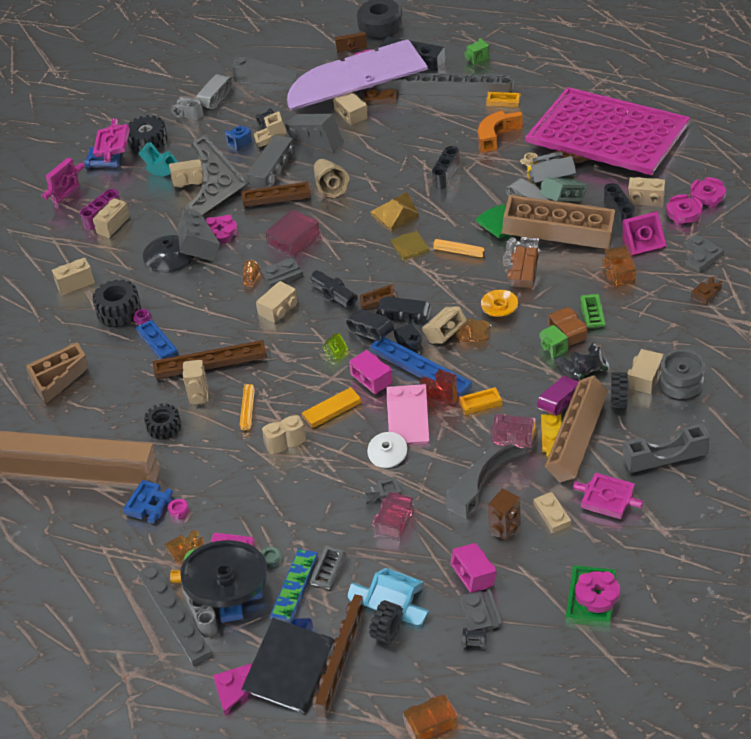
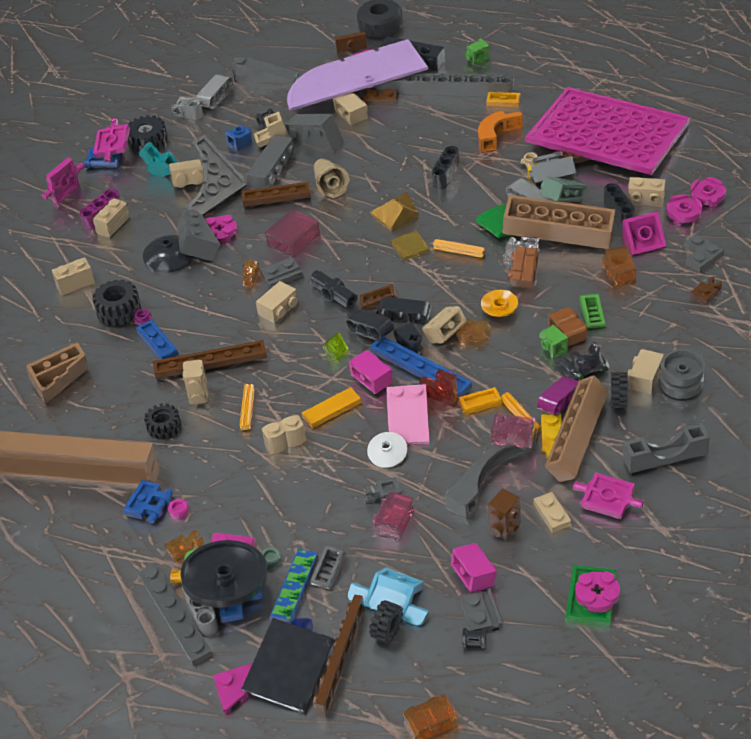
(516, 408): none -> light orange axle

